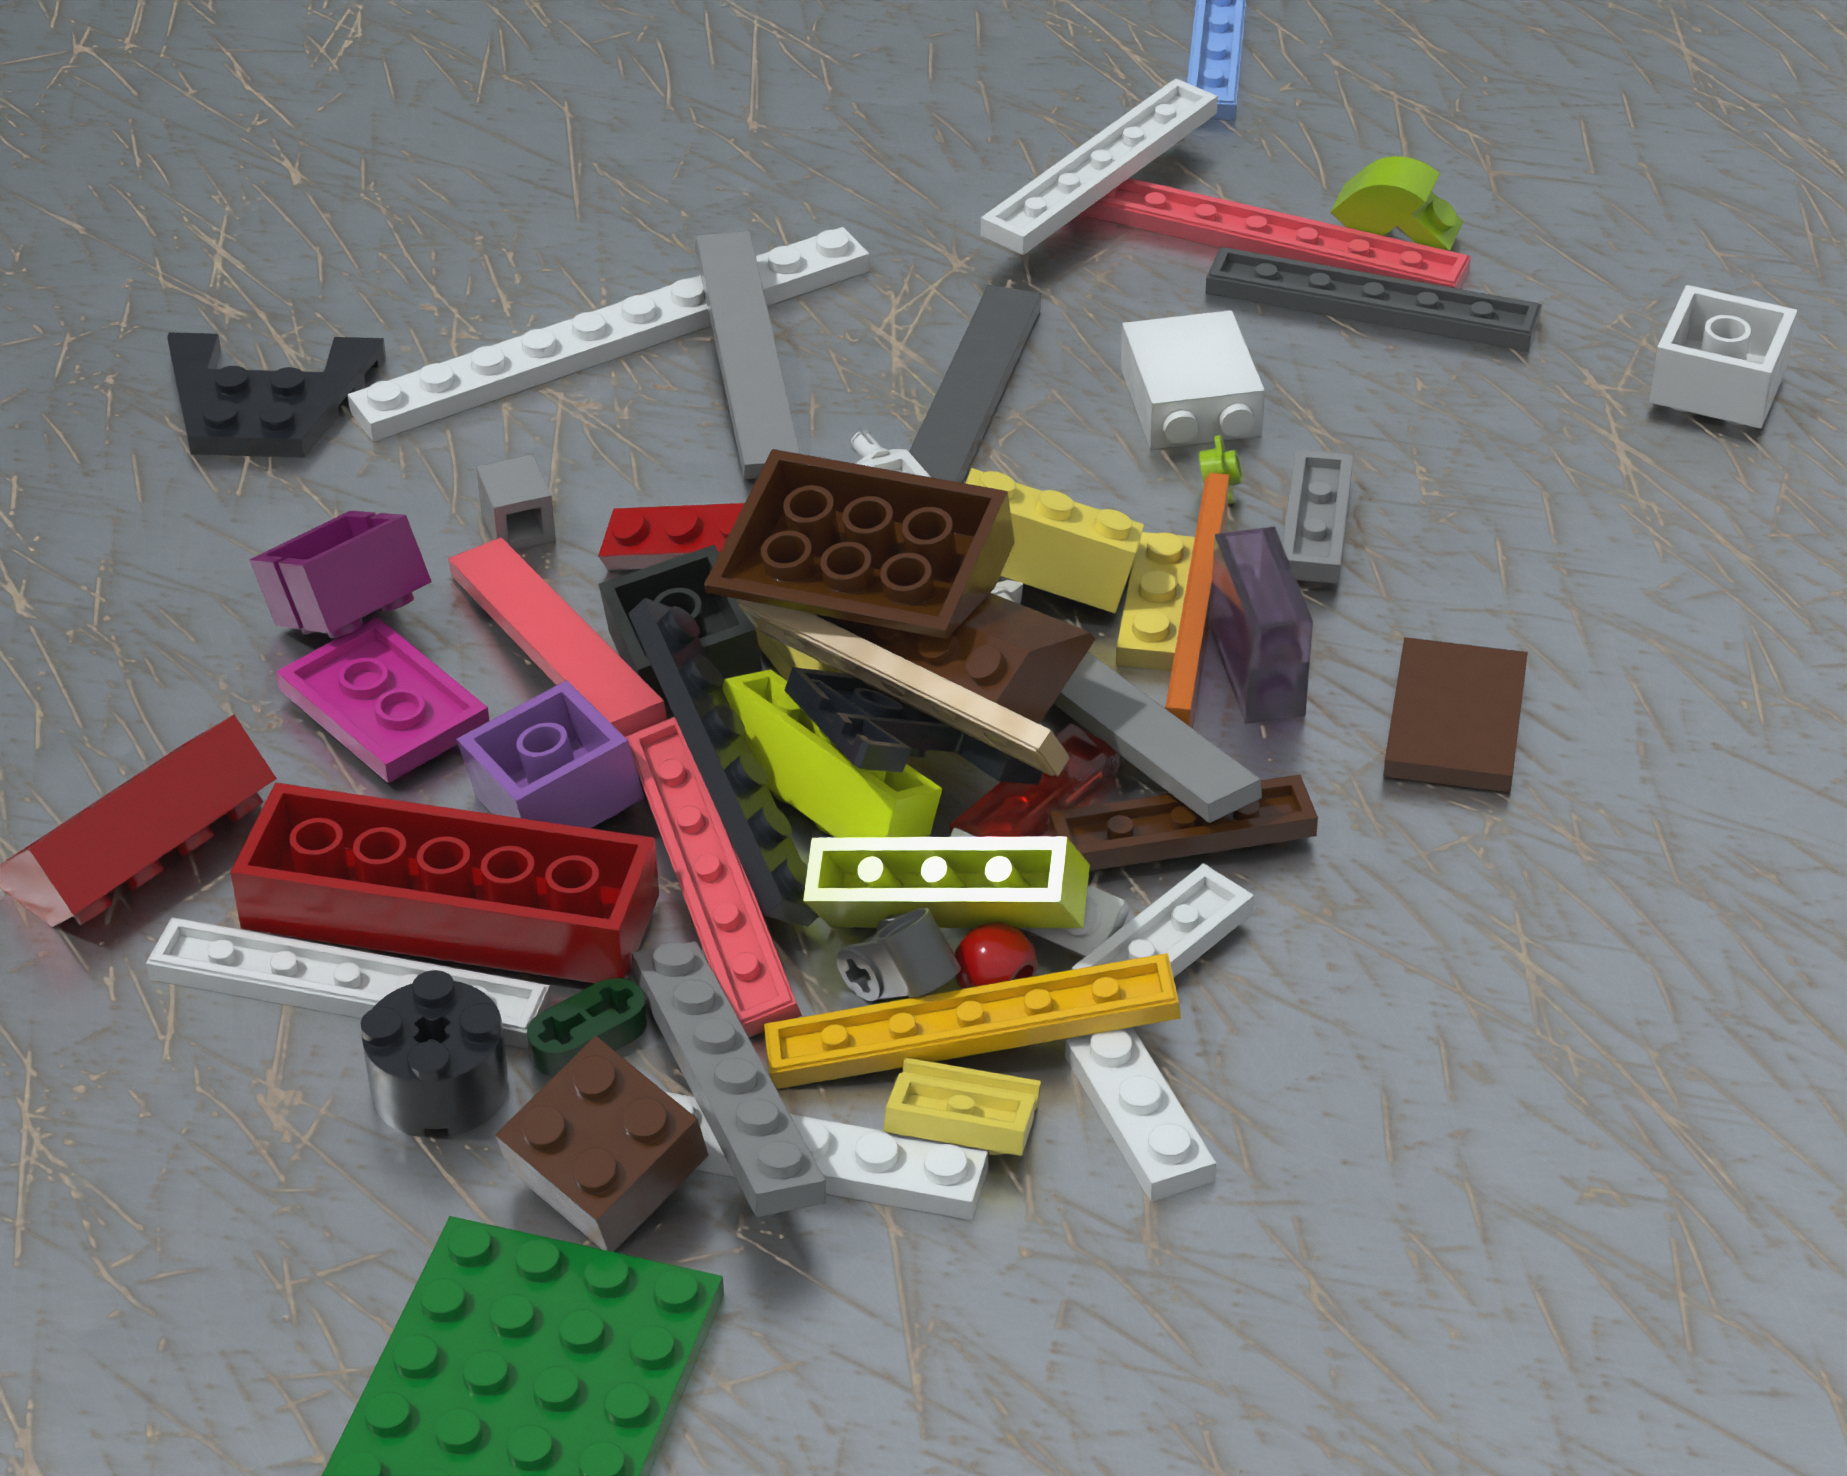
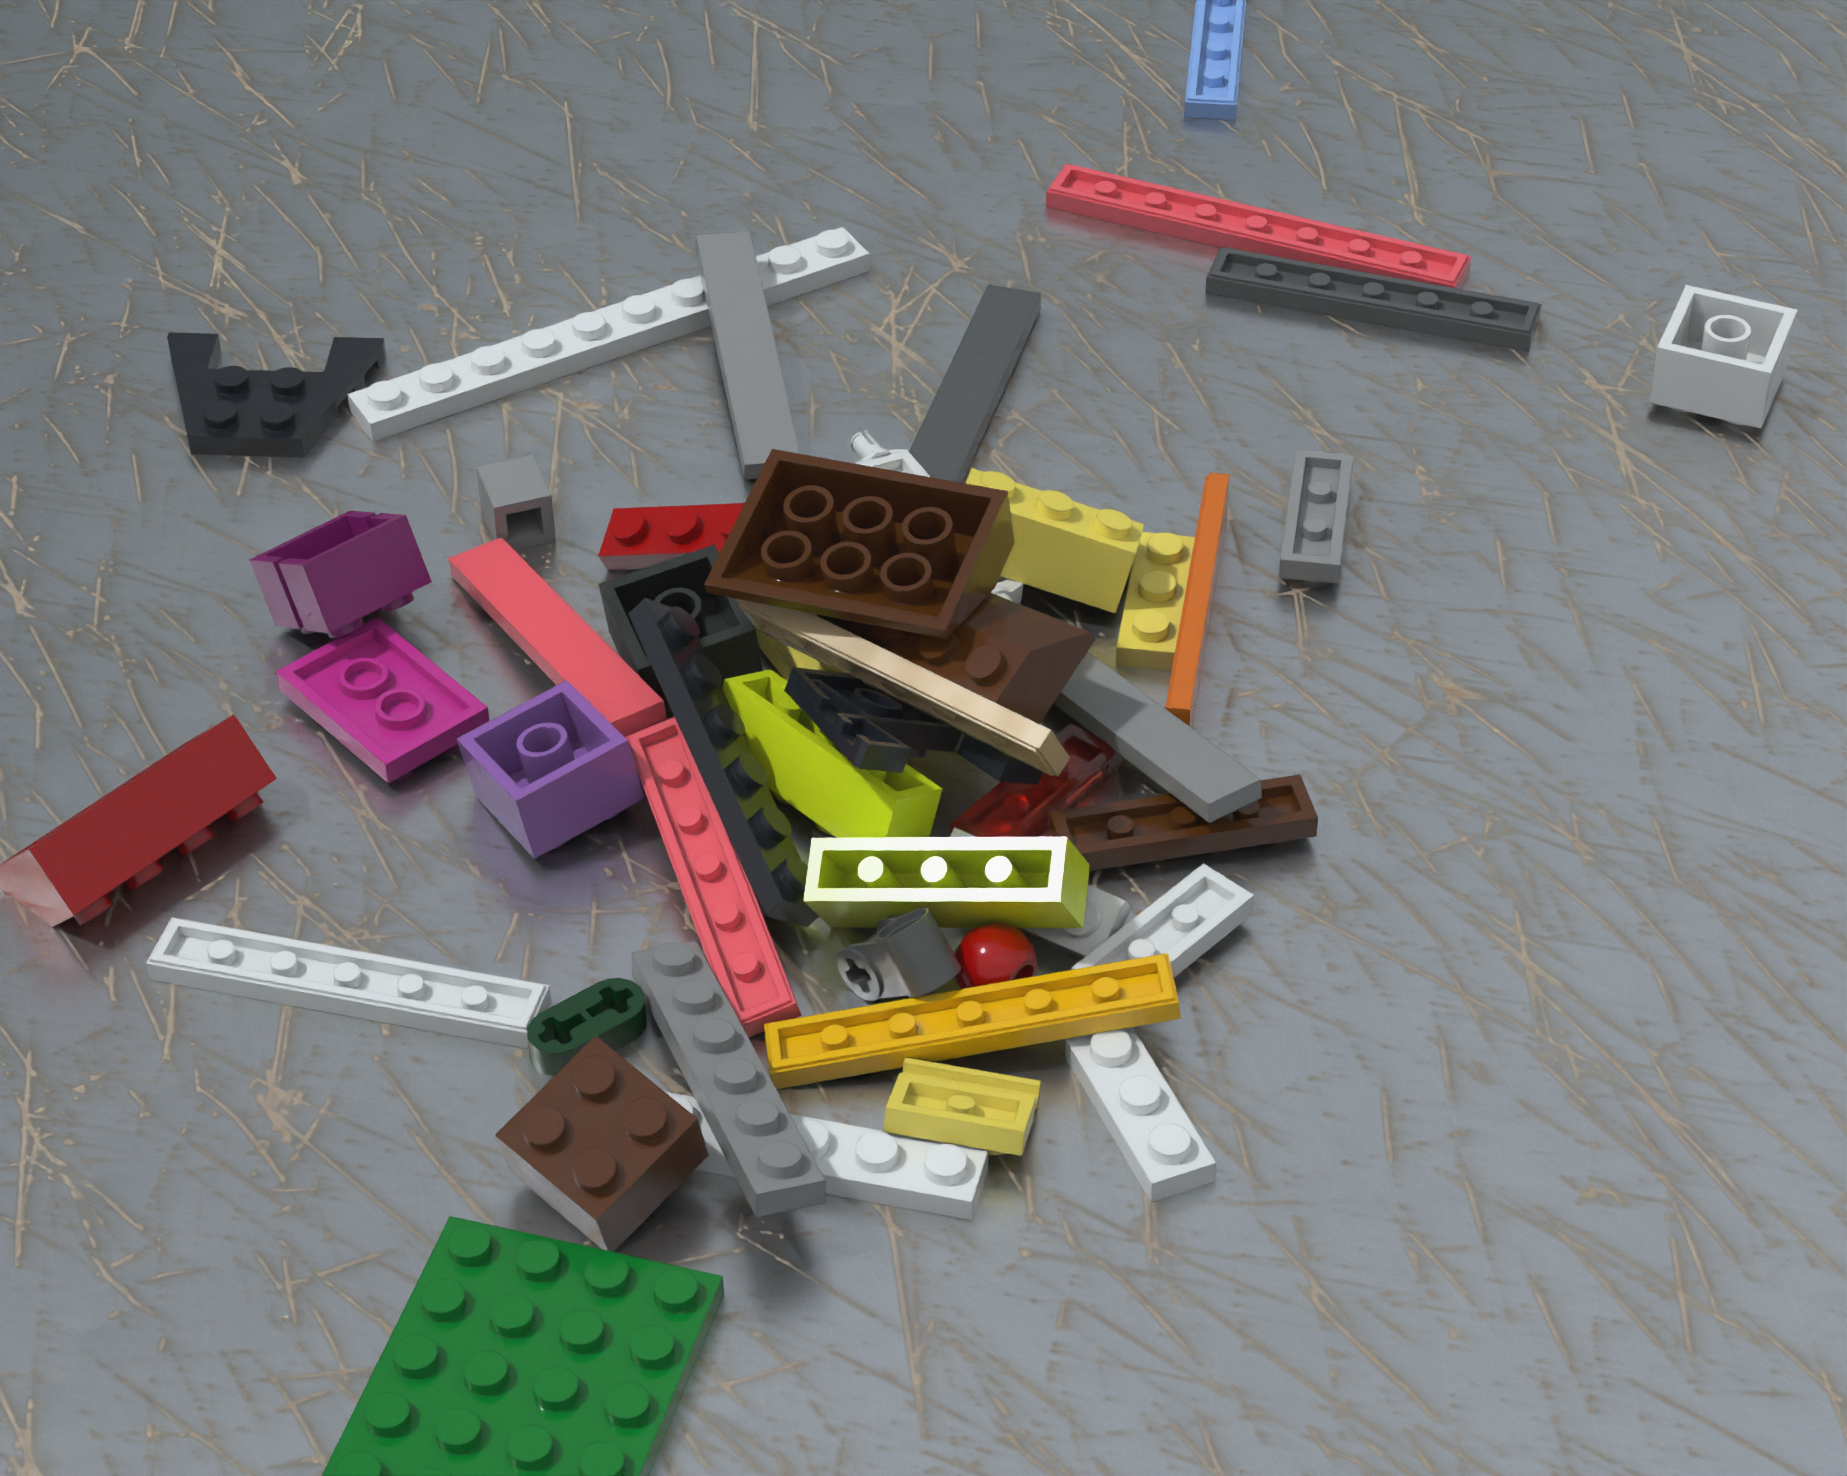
(435, 1056): black brick -> none
(446, 883): red brick -> none
(1098, 166): white plate -> none
(1191, 379): white brick -> none
(1223, 462): lime plate -> none
(1260, 625): clear purple brick -> none
(1398, 194): lime brick -> none
(1456, 715): reddish brown tile -> none

